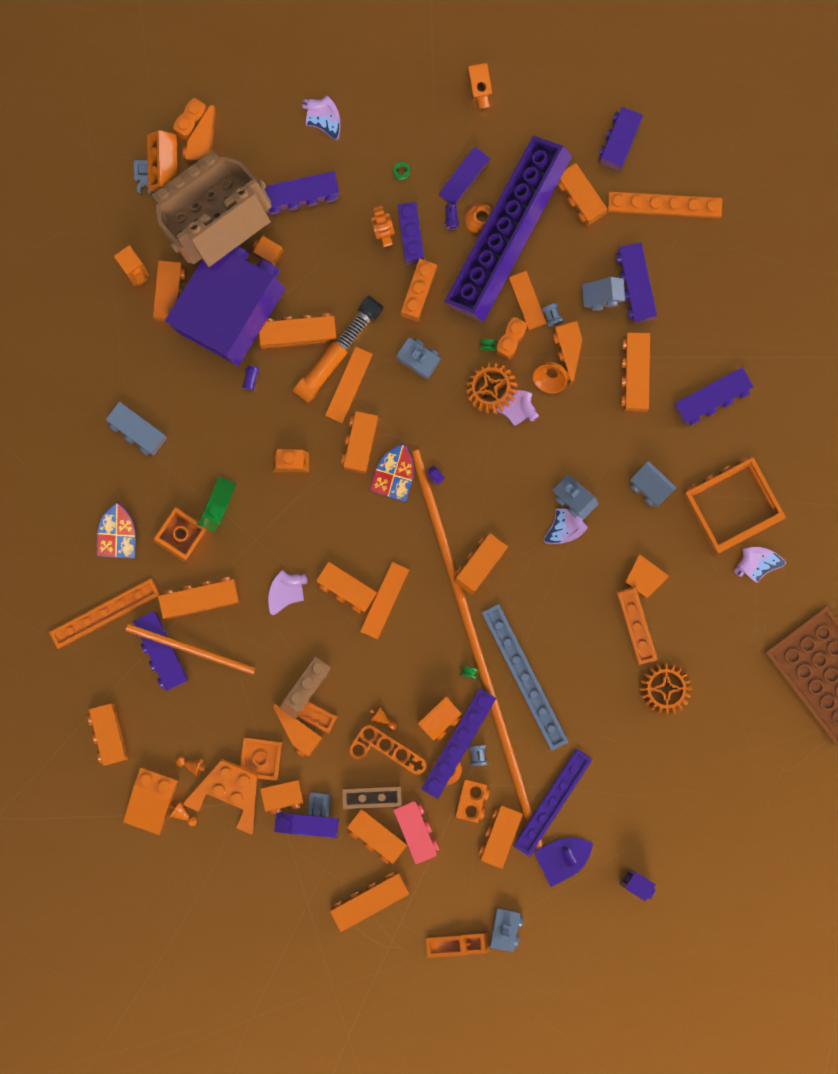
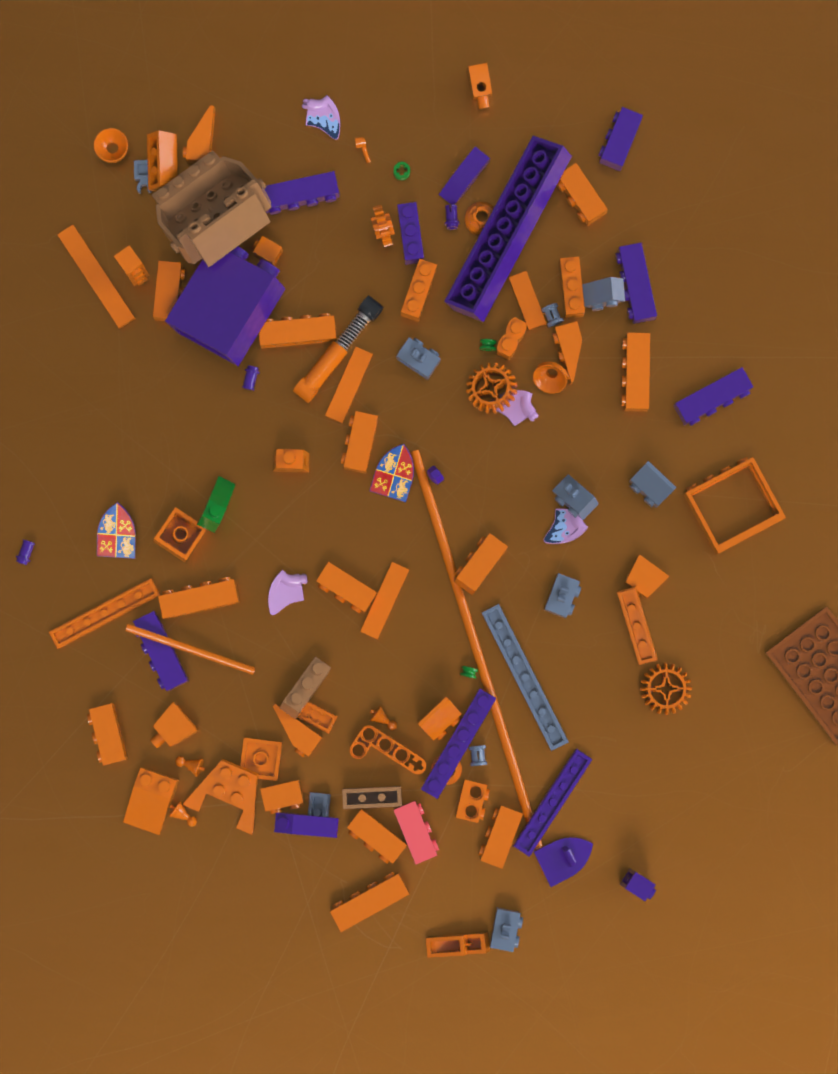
(25, 552): none -> dark purple pin
(96, 276): none -> orange tile
(107, 137): none -> orange piece
(135, 429): sand blue brick -> none
(173, 727): none -> orange torso
(187, 122): orange brick -> none
(361, 143): none -> orange hand
(562, 596): none -> sand blue brick
(571, 287): none -> orange brick
(665, 205): orange plate -> none
(758, 562): lavender arm -> none

